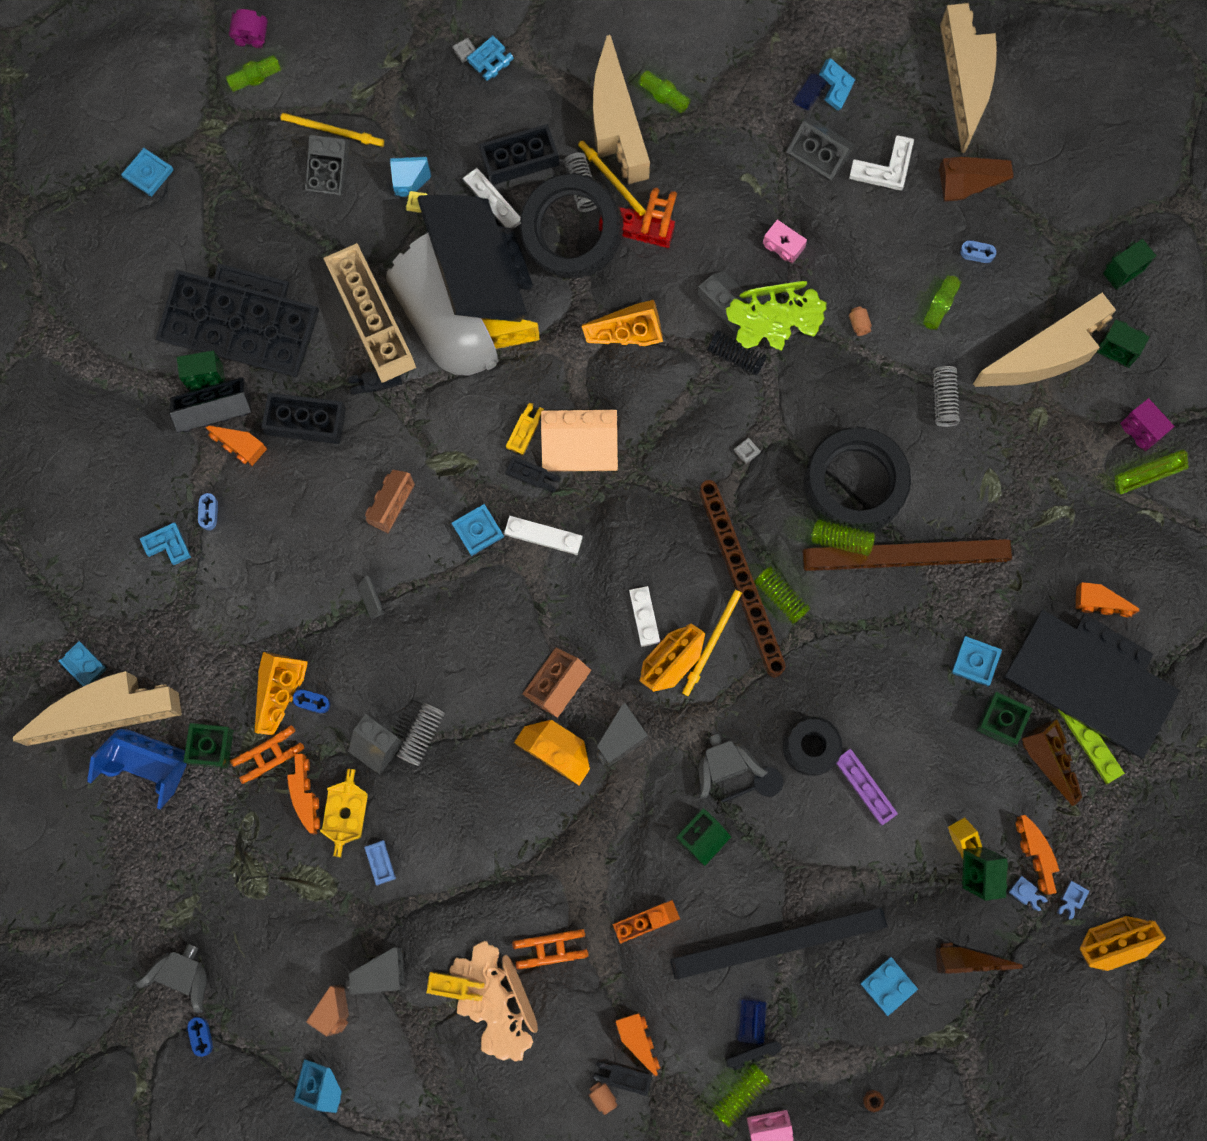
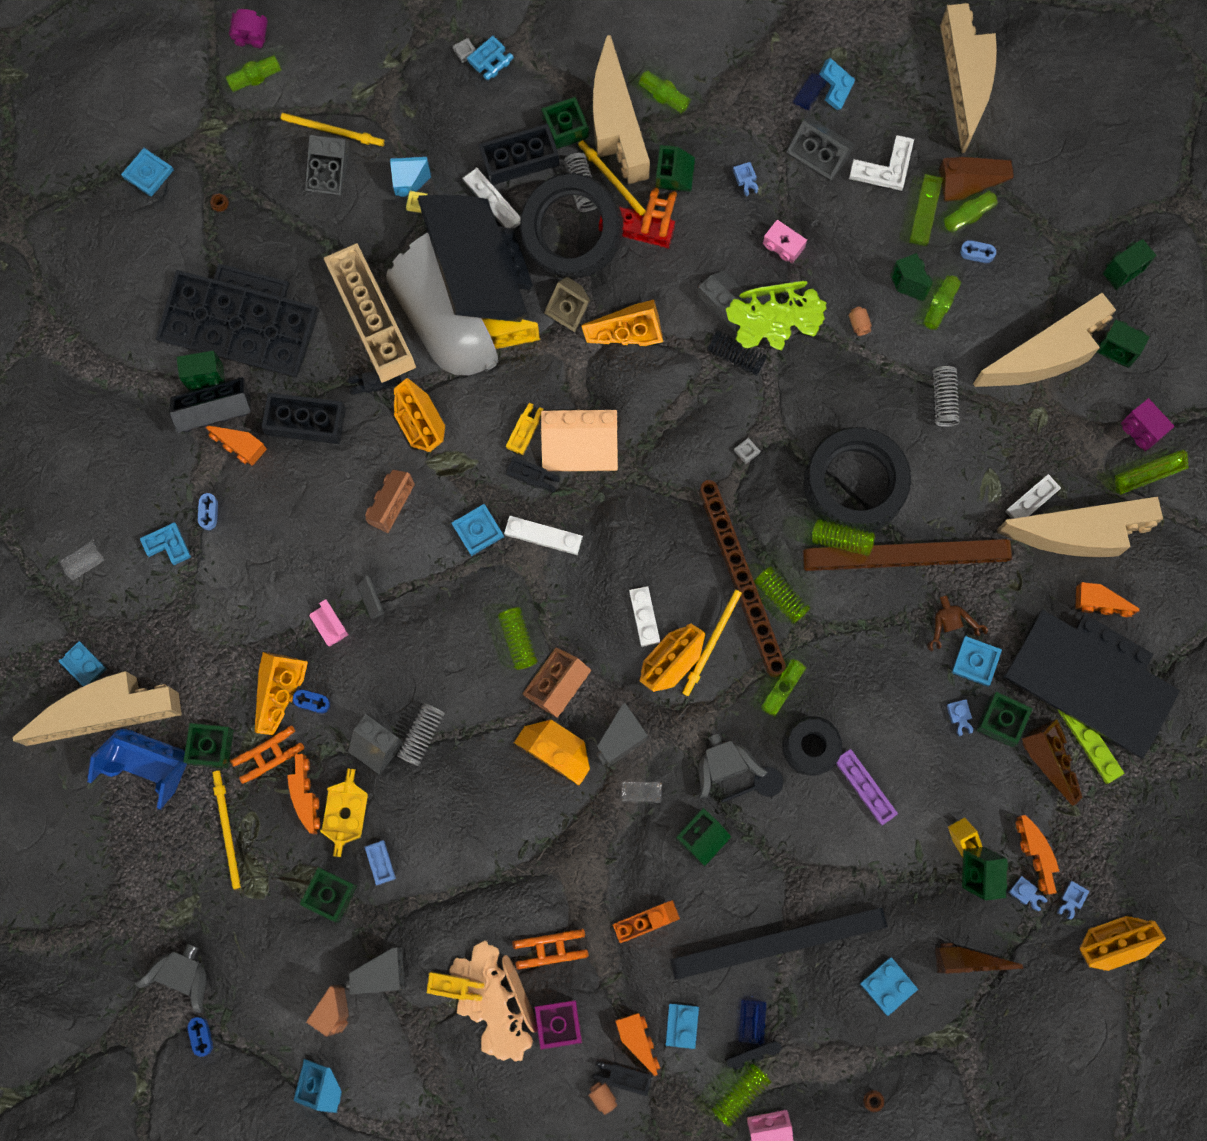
(81, 560): none -> clear slope
(219, 198): none -> reddish brown plate
(219, 791): none -> yellow bar
(328, 623): none -> bright pink panel
(328, 895): none -> dark green brick
(417, 416): none -> light orange wedge
(527, 659): none -> clear neon green piece
(558, 1024): none -> magenta brick
(565, 122): none -> dark green brick
(568, 303): none -> dark tan slope
(641, 792): none -> clear slope
(674, 169): none -> dark green slope
(682, 1026): none -> dark azure plate
(746, 176): none -> medium blue plate
(777, 697): none -> clear neon green piece
(911, 278): none -> dark green slope
(925, 210): none -> clear neon green plate
(950, 620): none -> reddish brown piece
(960, 713): none -> medium blue plate
(970, 211): none -> clear neon green piece
(1033, 498): none -> white plate
(1086, 531): none -> tan slope

